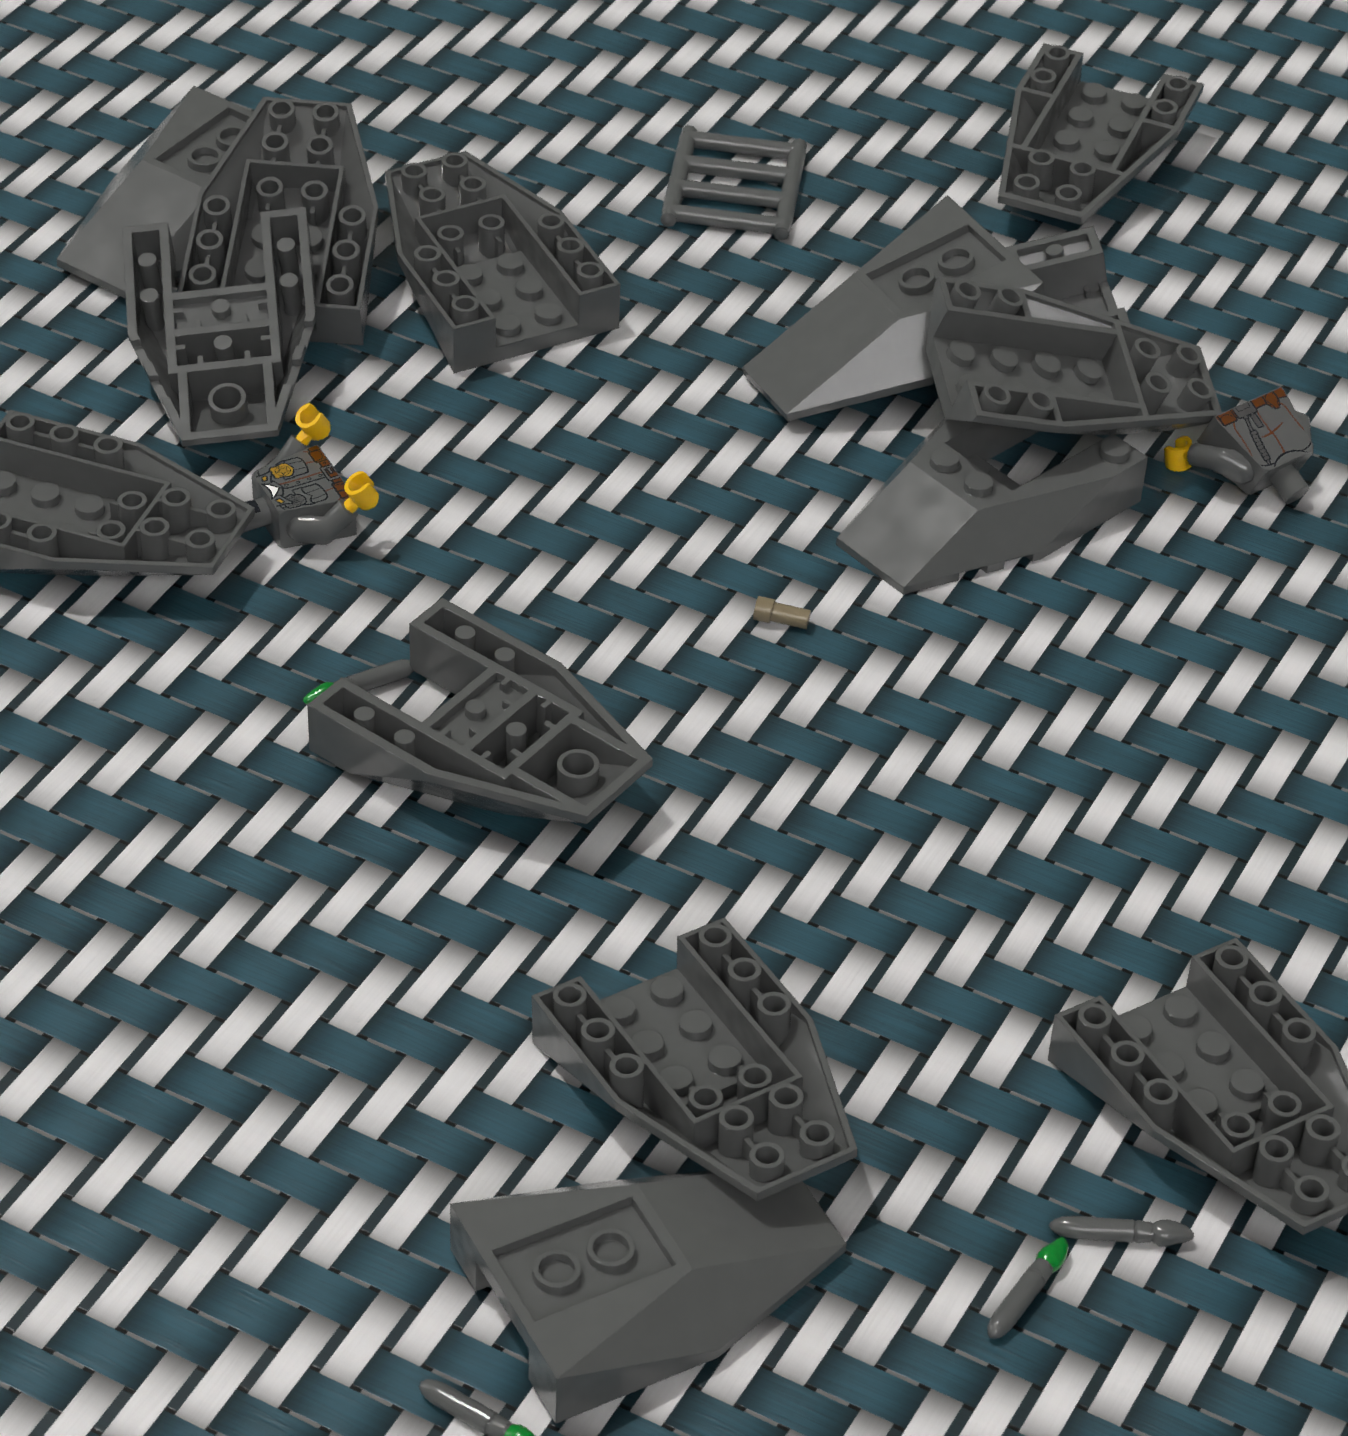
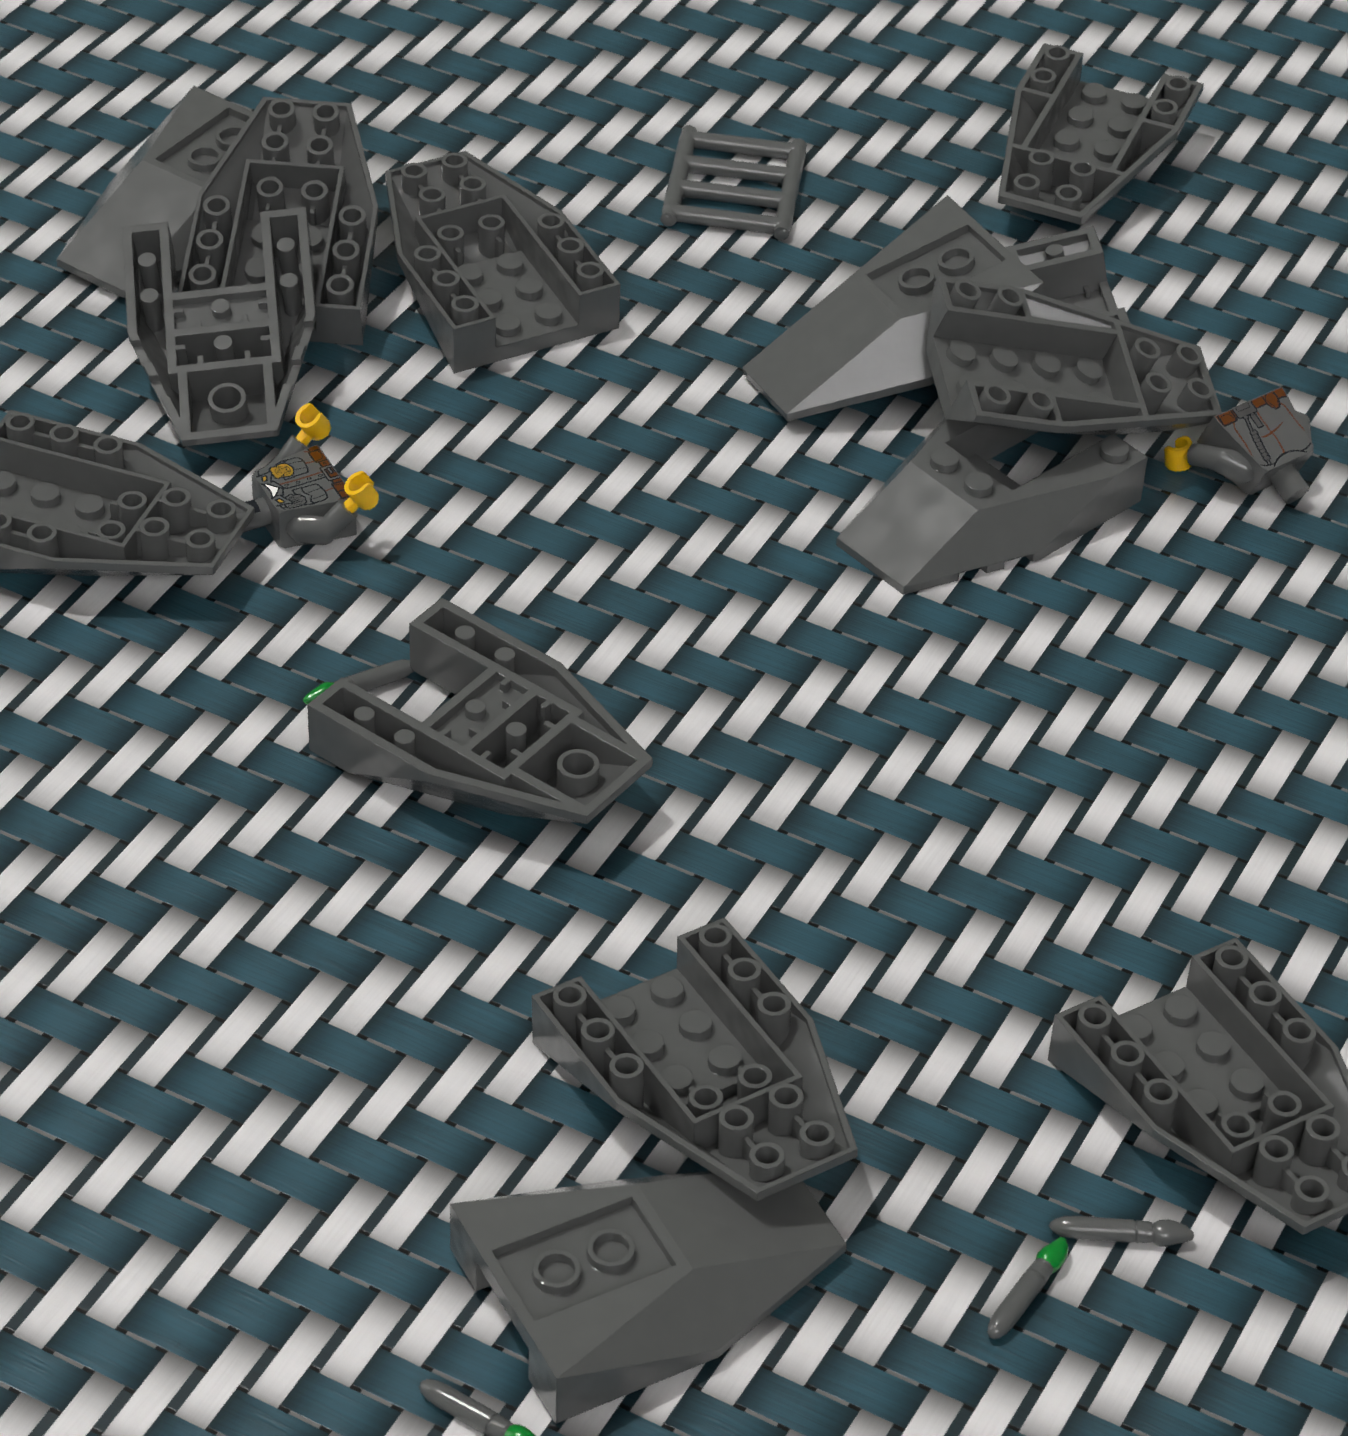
(769, 610): dark tan piece -> none

